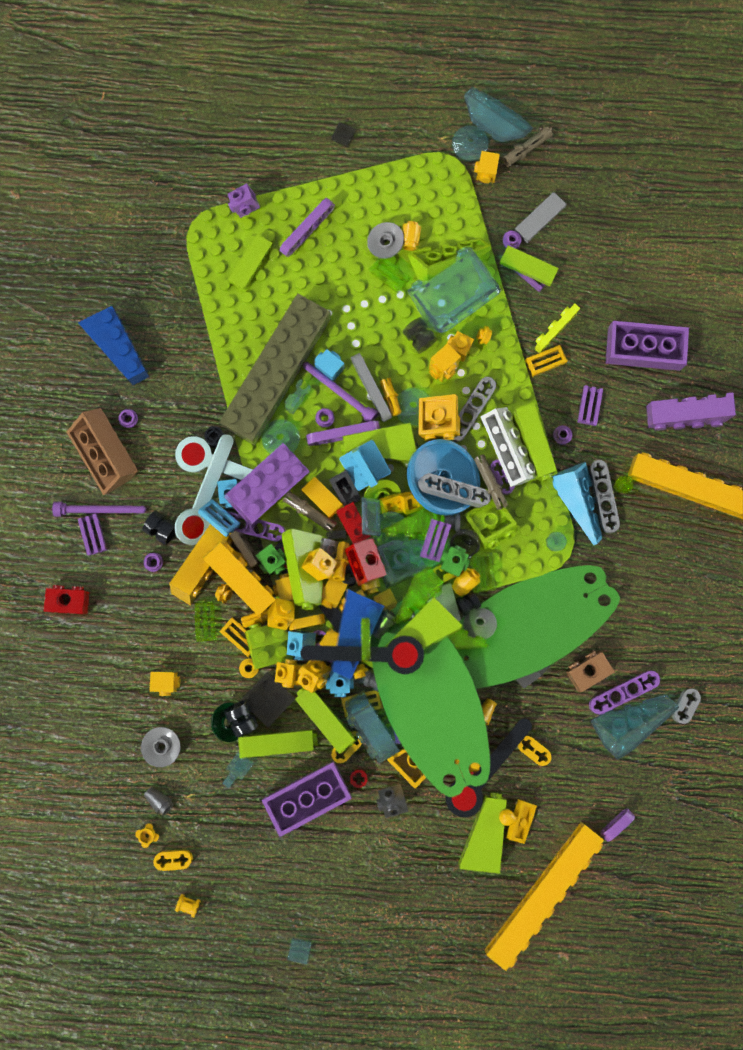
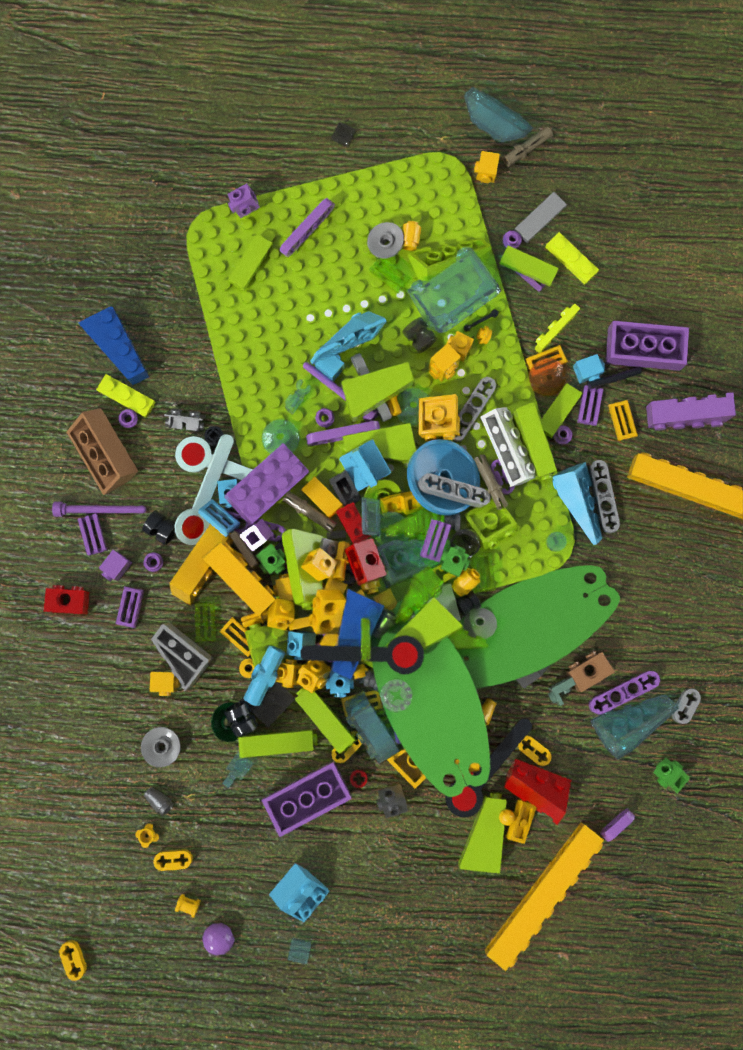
(77, 958): none -> yellow beam
(114, 566): none -> medium lavender brick
(126, 396): none -> neon yellow plate
(137, 607): none -> medium lavender tile
(182, 654): none -> light grey wedge
(192, 420): none -> flat silver hinge
(218, 939): none -> medium lavender hair
(224, 593): yellow plate -> none
(256, 534): none -> medium lavender brick
(264, 675): none -> medium azure piece
(275, 369): olive brick -> none
(299, 893): none -> medium azure slope
(327, 611): none -> yellow brick
(356, 332): none -> medium azure wedge
(375, 388): none -> lime slope
(387, 697): none -> clear gear
(469, 150): clear light blue dish -> none
(494, 313): none -> black hinge
(539, 373): none -> clear orange dish
(539, 787): none -> red wedge
(560, 409): none -> lime tile
(563, 687): none -> sand green bracket
(572, 258): none -> neon yellow plate
(589, 368): none -> medium azure brick
(614, 378): none -> black bar
(620, 437): none -> yellow tile
(623, 484): clear neon green plate -> none
(671, 775): none -> bright green brick

